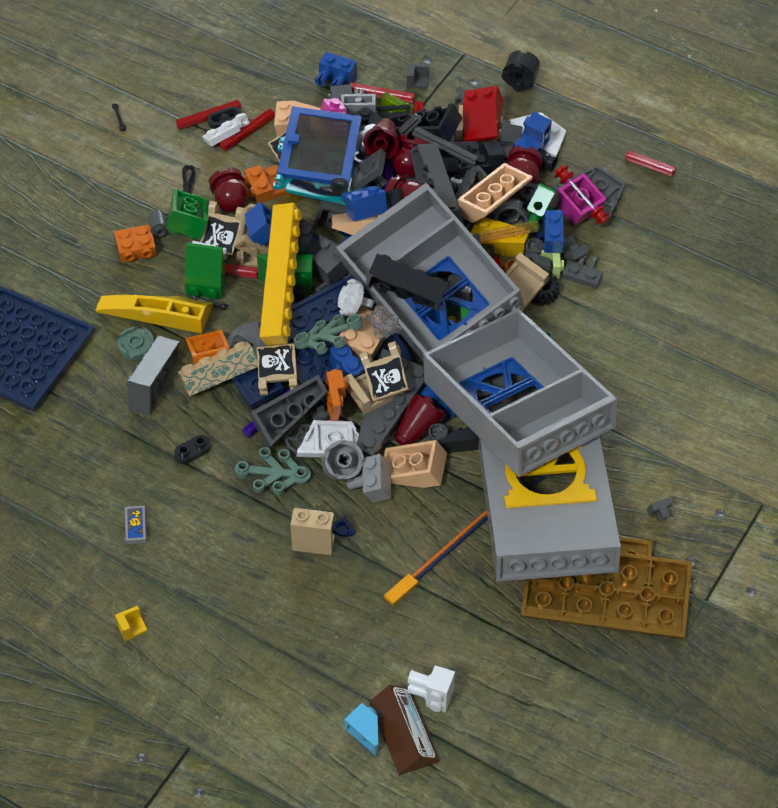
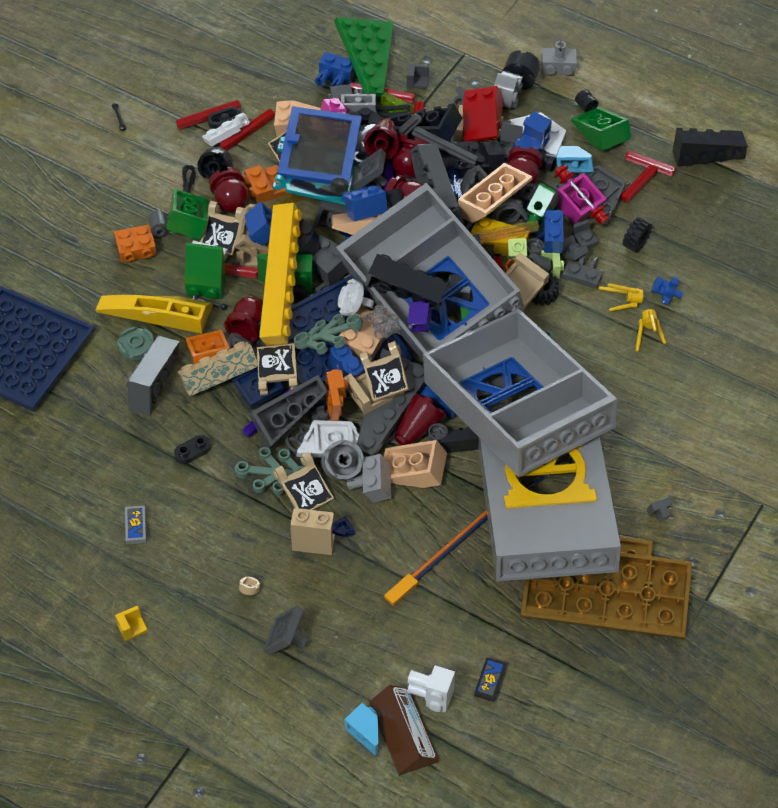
(214, 160): none -> black cylinder
(245, 318): none -> dark red tile
(249, 586): none -> tan tile
(284, 631): none -> dark grey tile
(306, 486): none -> flag
(368, 50): none -> green wing
(419, 316): none -> dark purple brick
(454, 180): none -> clear blue axle
(490, 679): none -> tile
(509, 87): none -> light grey brick
(516, 246): none -> yellowish green bracket
(558, 60): none -> light grey brick
(575, 158): none -> medium azure slope
(583, 234): none -> dark grey bracket
(585, 99): none -> black wheel
(603, 128): none -> green slope
(633, 295): none -> yellow plant
(635, 187): none -> red axle
(637, 234): none -> black tyre
(650, 321): none -> yellow plant
(666, 289): none -> blue piece
(707, 146): none -> black wedge

